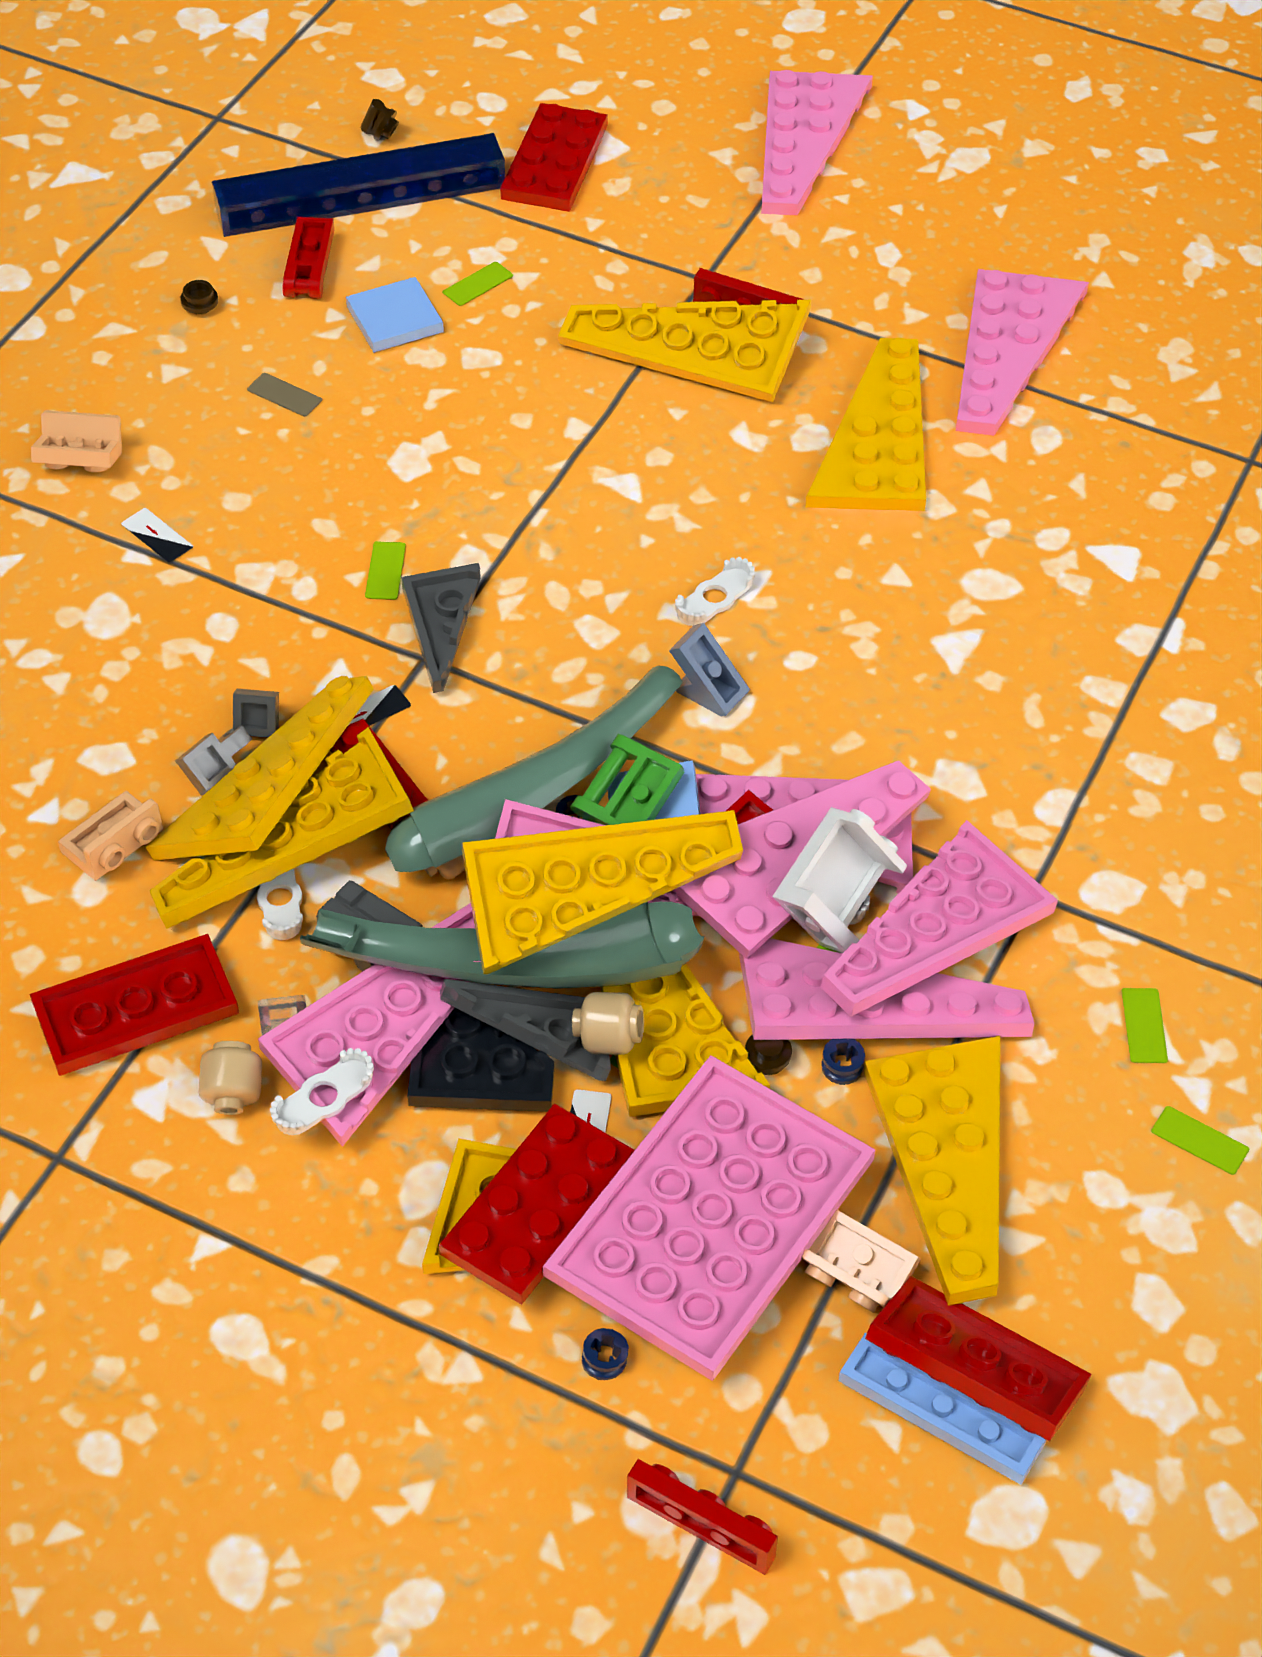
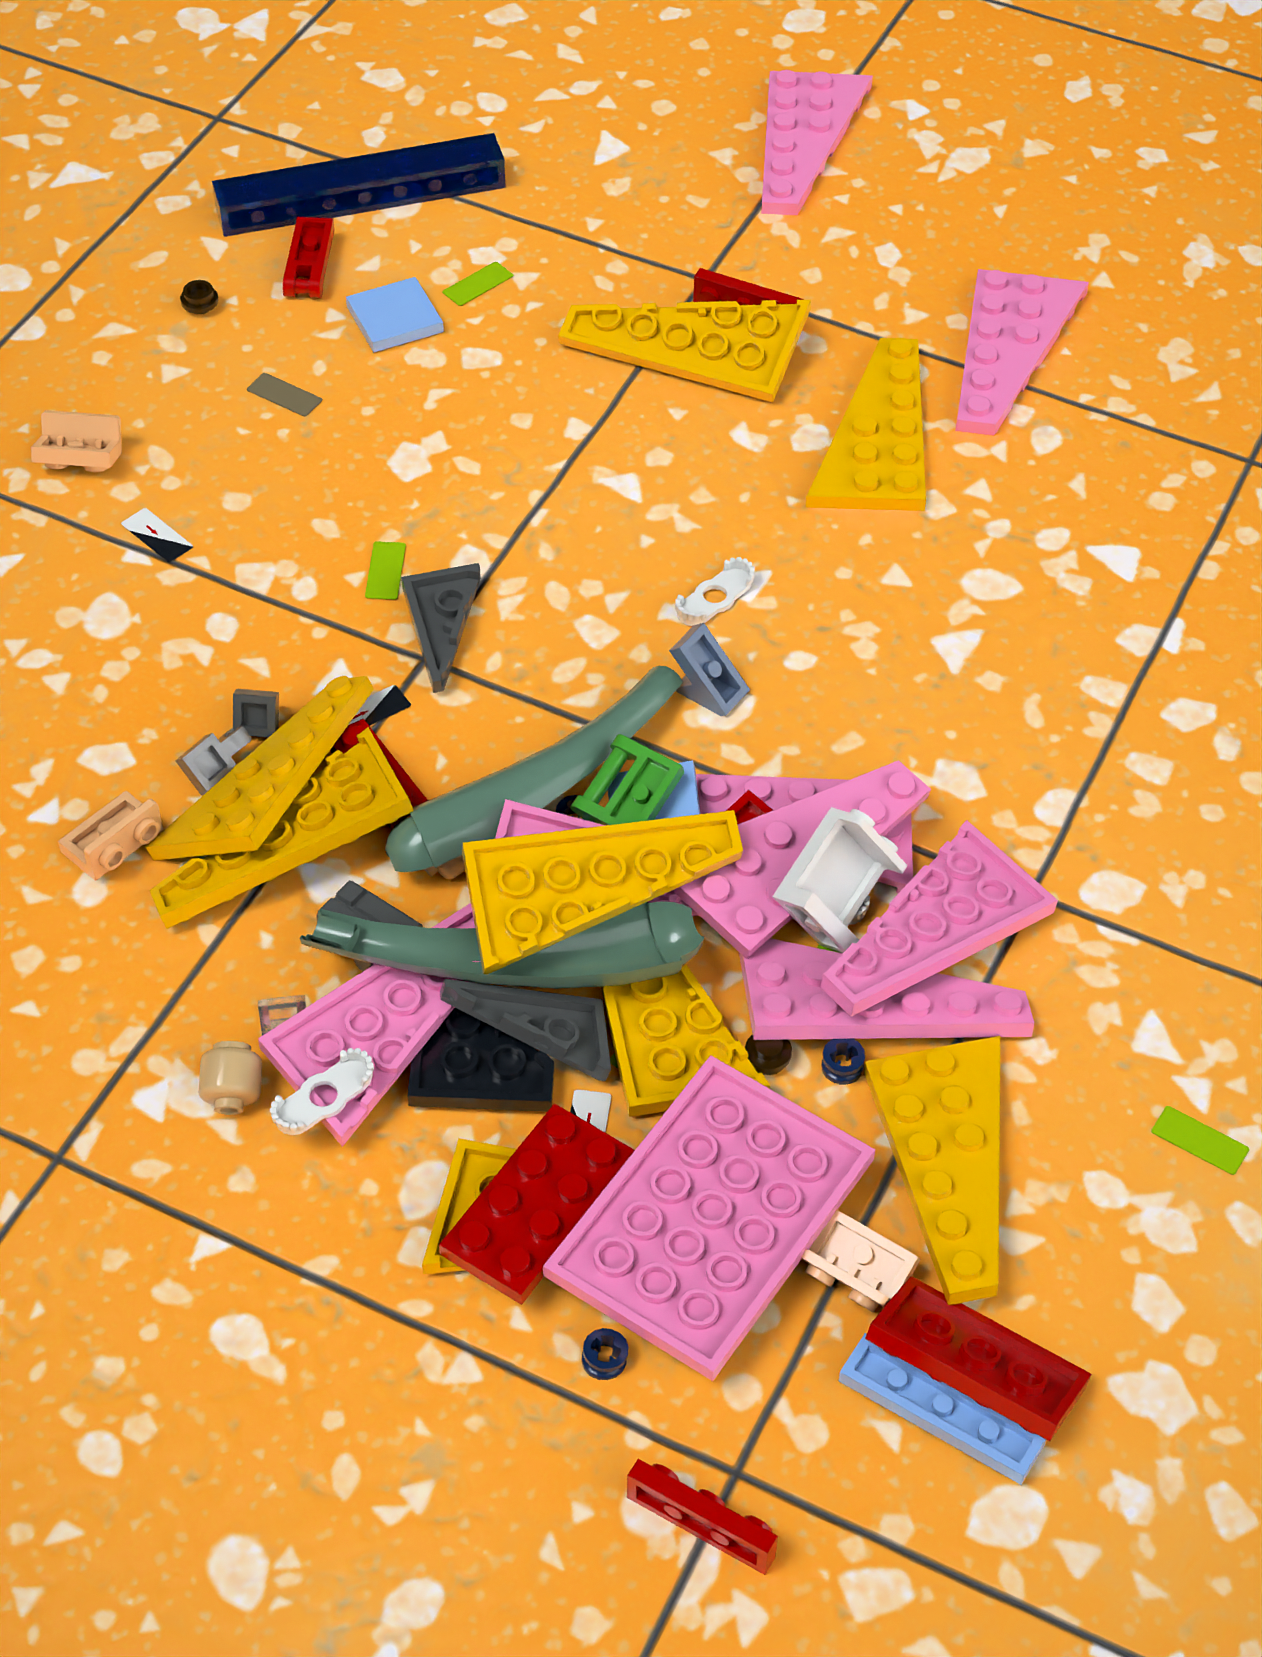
(134, 1004): red plate -> none
(285, 920): white piece -> none
(379, 120): dark brown plate -> none
(554, 157): red plate -> none
(608, 1023): tan head -> none
(1144, 1025): lime sticker -> none

